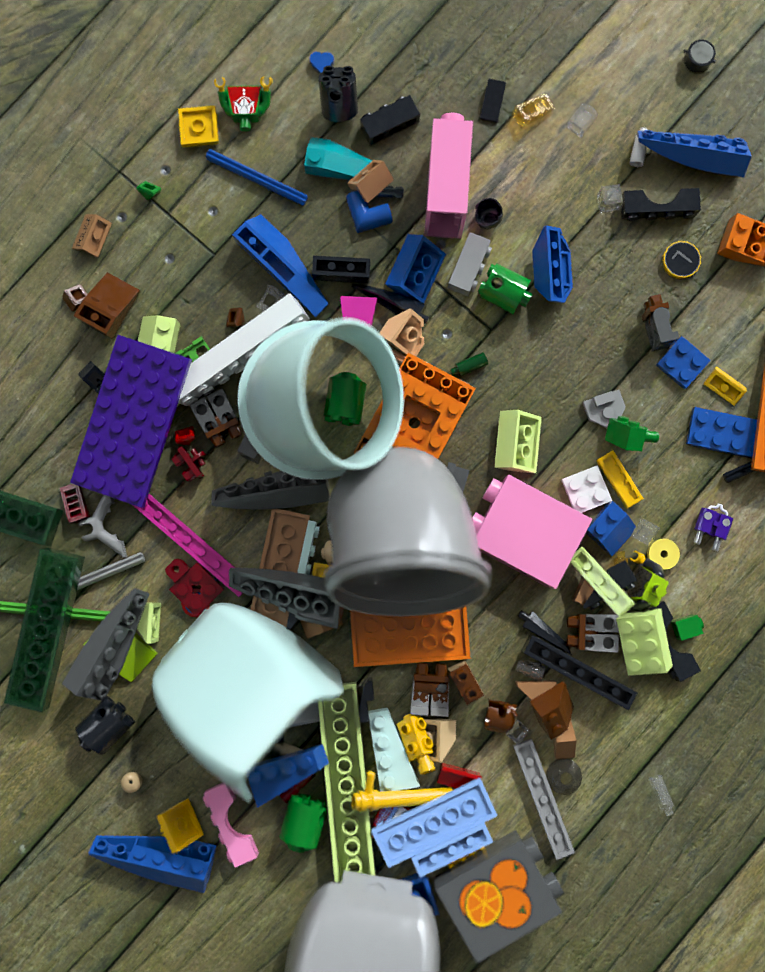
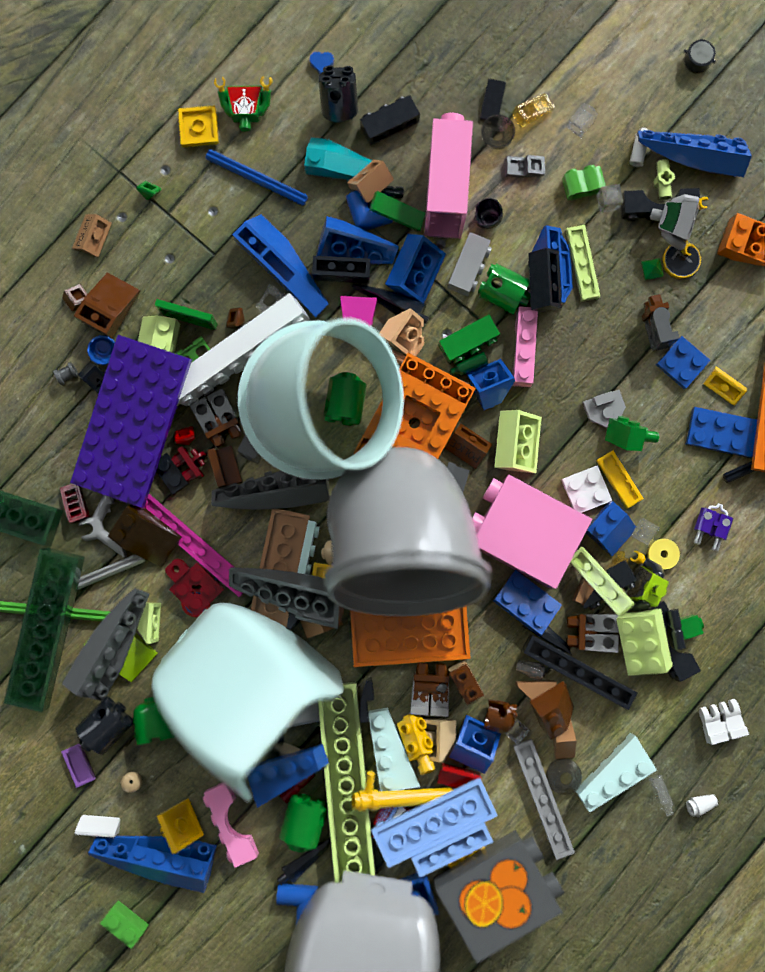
(66, 373): none -> dark grey bush
(78, 765): none -> medium lavender tile
(98, 826): none -> white slope
(100, 349): none -> blue hair
(124, 924): none -> bright green brick
(144, 535): none -> dark brown slope
(150, 723): none -> green cylinder
(171, 474): none -> black plate
(186, 314): none -> green tile
(224, 466): none -> reddish brown panel
(295, 895): none -> blue brick
(301, 864): none -> black bar
(347, 240): none -> blue wedge
(397, 211): none -> green tile
(468, 446): none -> reddish brown panel
(469, 340): none -> green brick
(475, 745): none -> blue slope
(491, 383): none -> blue slope
(500, 124): none -> clear smoke piece
(524, 167): none -> dark grey slope
(525, 346): none -> bright pink arch
(527, 603): none -> blue plate
(544, 280): none -> black brick
(582, 263): none -> yellowish green tile
(583, 182): none -> bright green brick
(616, 773): none -> light aqua wedge
(652, 269): none -> green slope
(664, 174): none -> yellowish green axle
(676, 631): none -> black piece
(678, 220): none -> light grey torso
(699, 805): none -> white cone
(720, 731): none -> white legs

